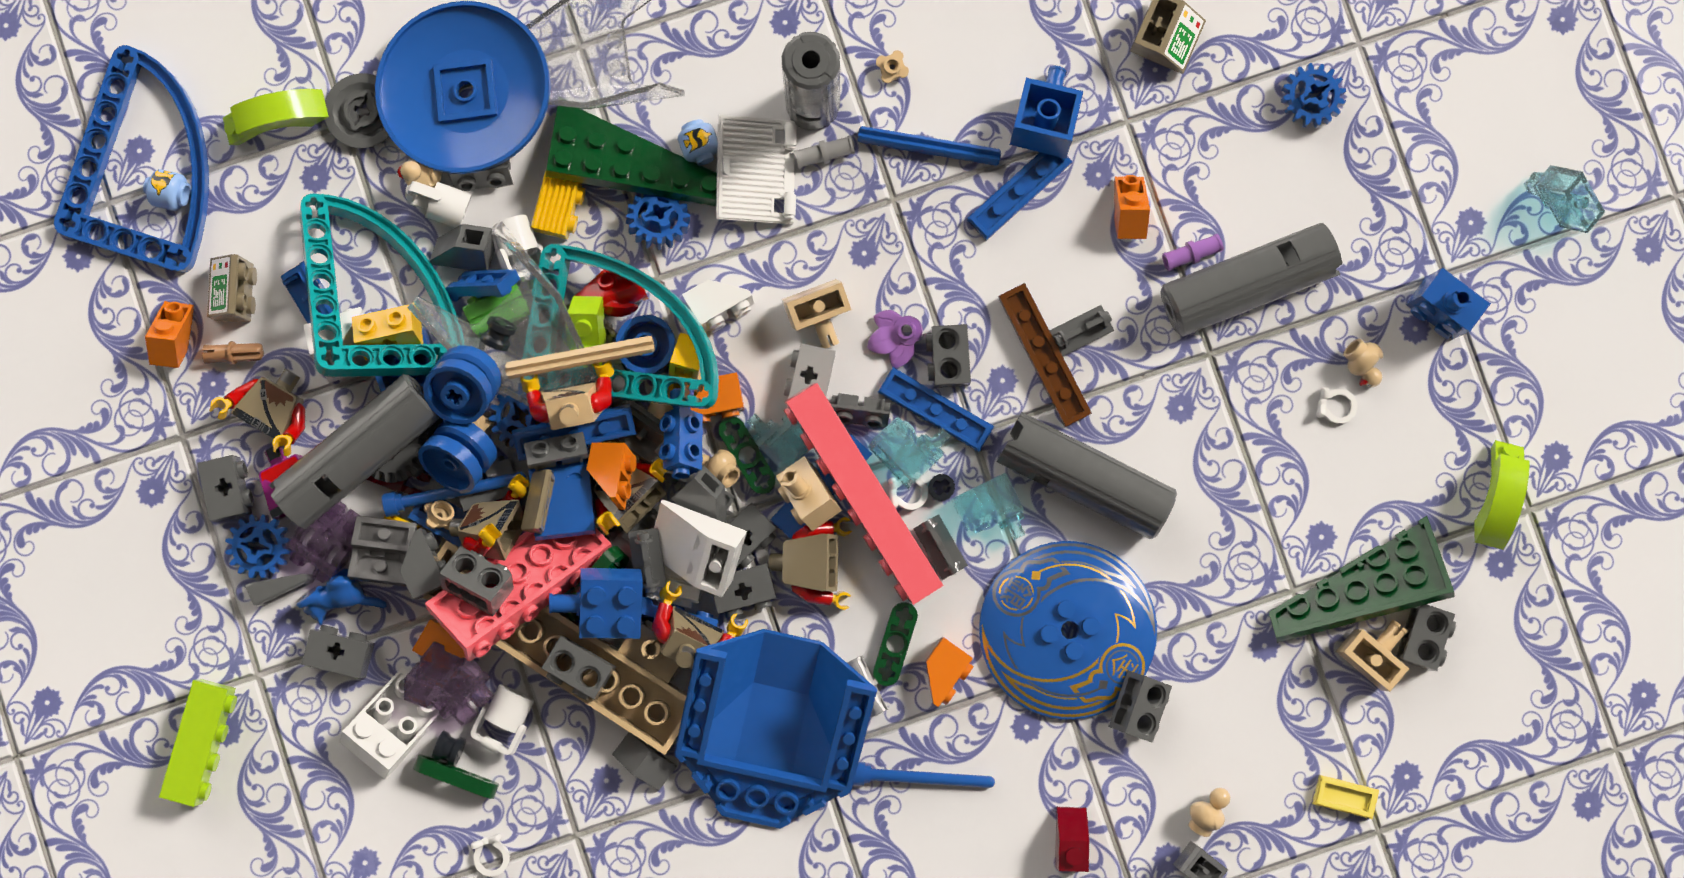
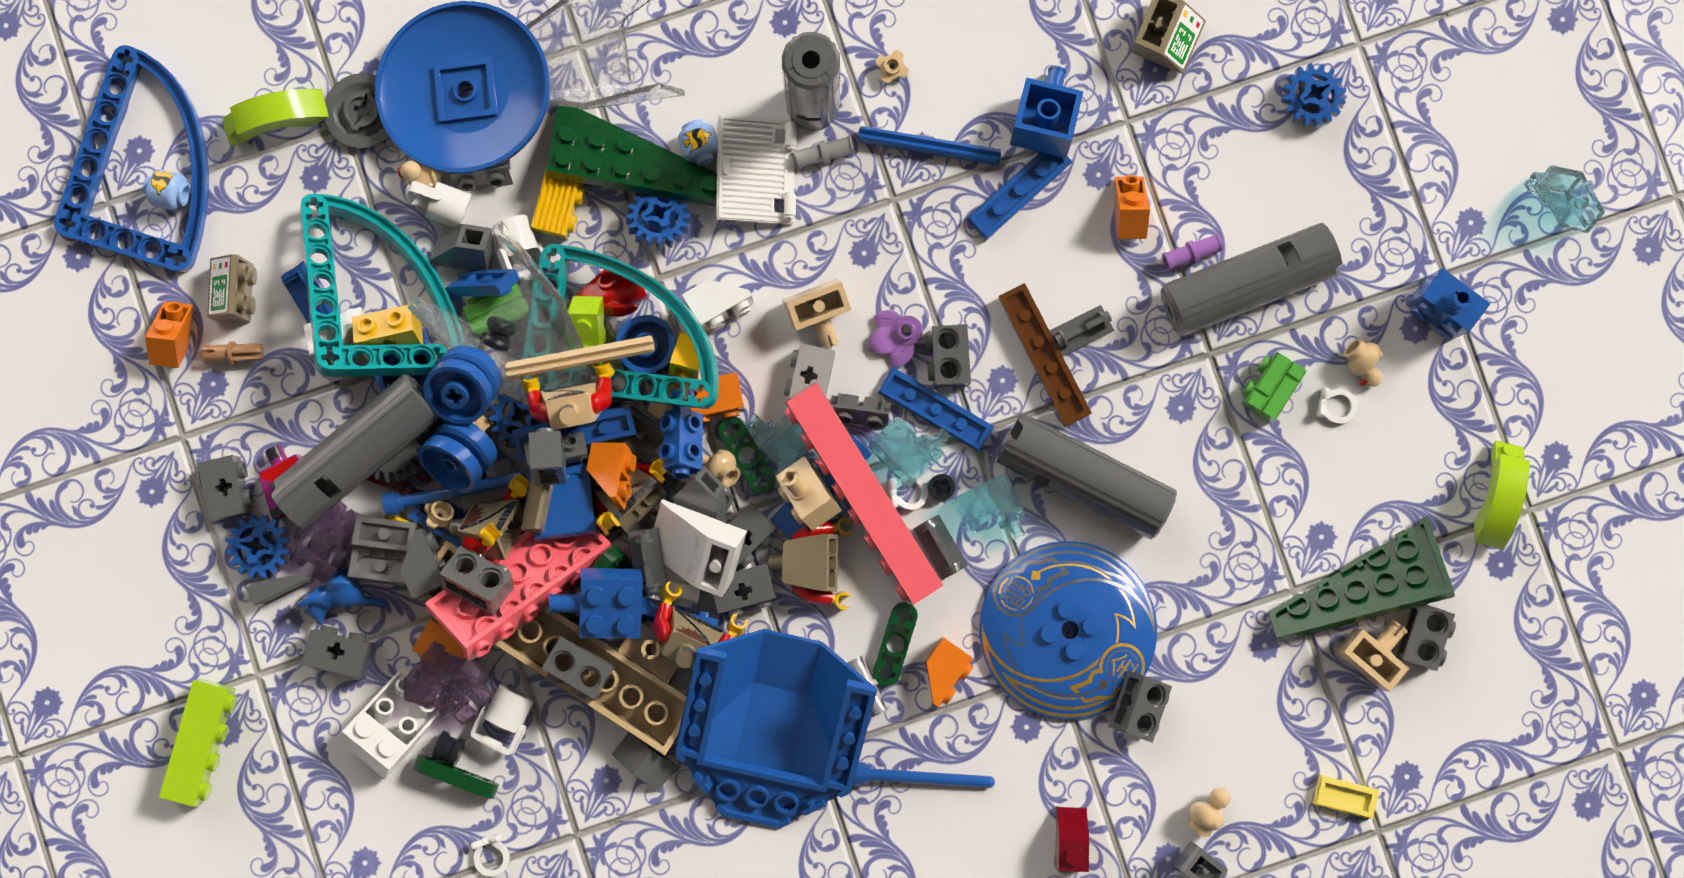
(268, 408): torso -> none
(547, 457): none -> dark grey brick
(1273, 386): none -> bright green brick

